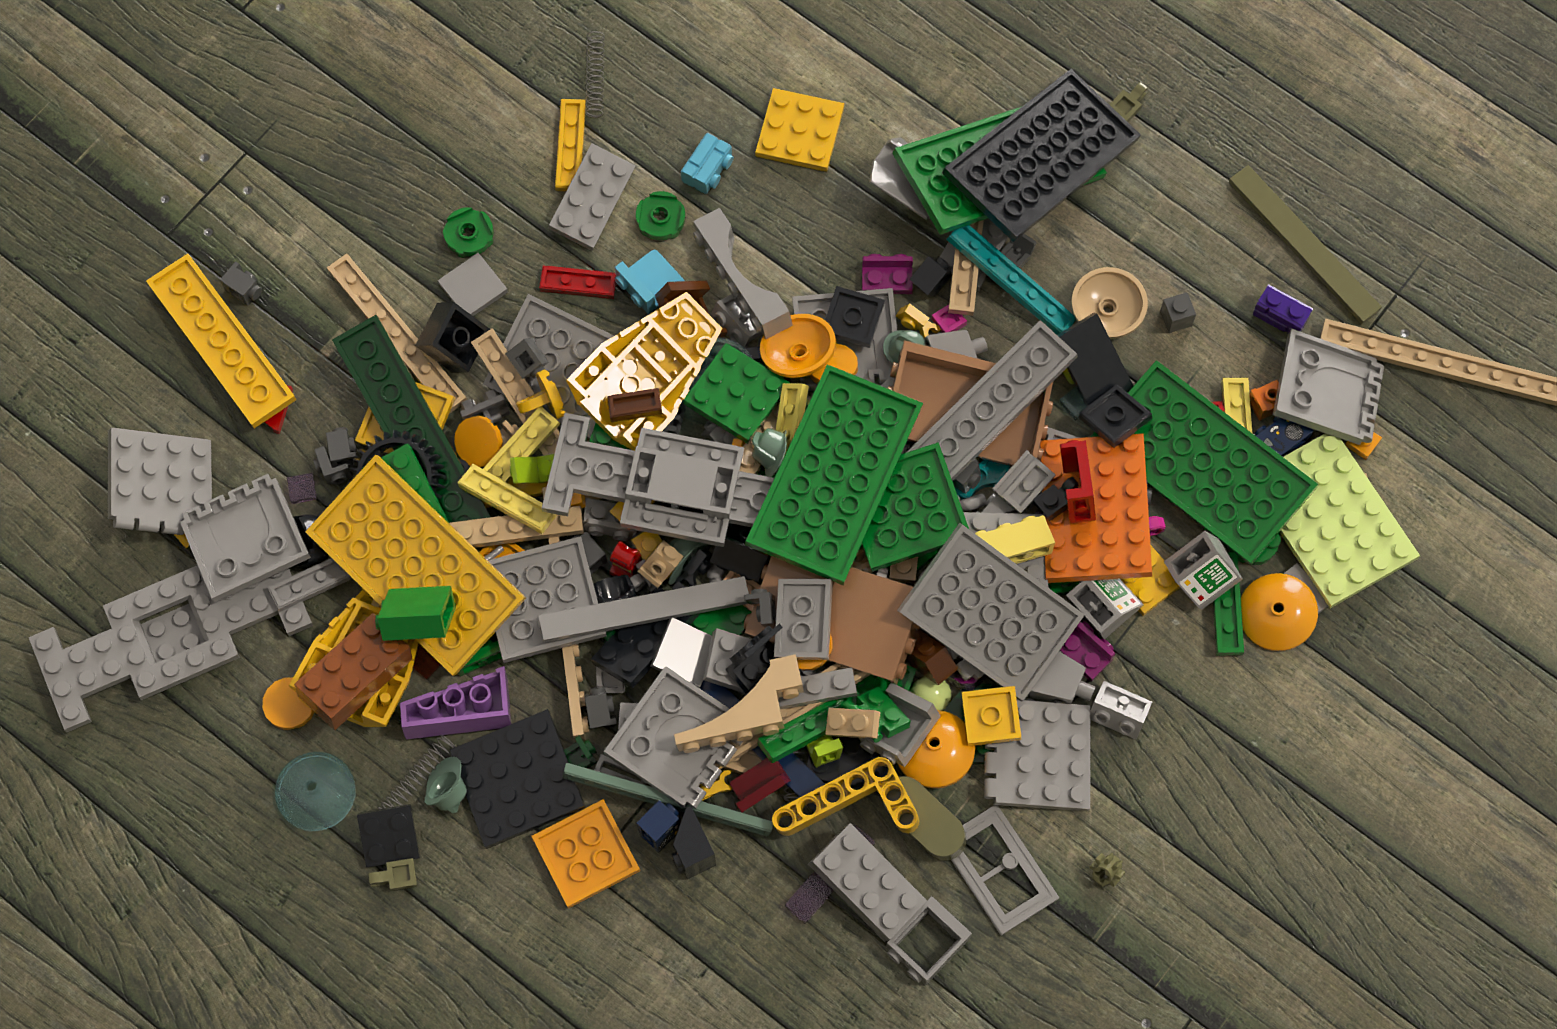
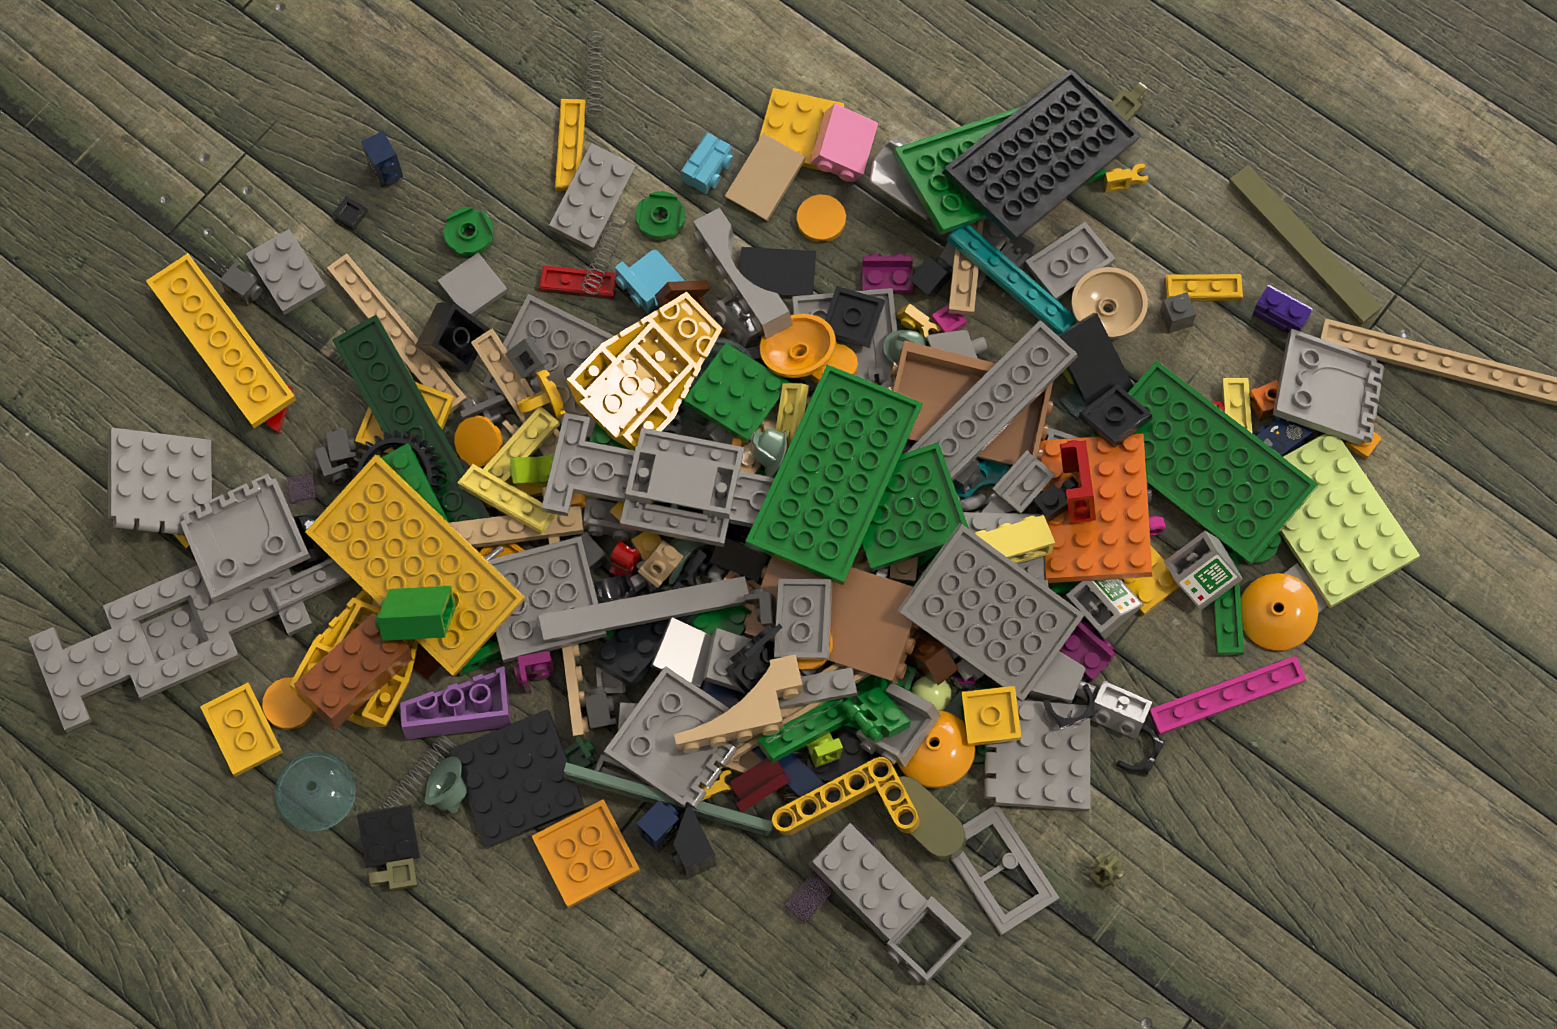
(241, 729): none -> yellow plate
(286, 272): none -> light grey plate
(350, 213): none -> black tile
(382, 159): none -> dark blue brick
(533, 665): none -> magenta bracket
(596, 253): none -> light grey piece
(634, 405): reddish brown tile -> none
(765, 177): none -> tan tile
(779, 270): none -> black tile
(821, 218): none -> light orange tile
(844, 143): none -> bright pink brick
(852, 723): tan plate -> none
(1066, 722): none -> black cap
(1068, 260): none -> light grey plate
(1122, 179): none -> yellow plate
(1146, 767): none -> black cap
(1206, 287): none -> yellow tile
(1227, 695): none -> dark pink plate

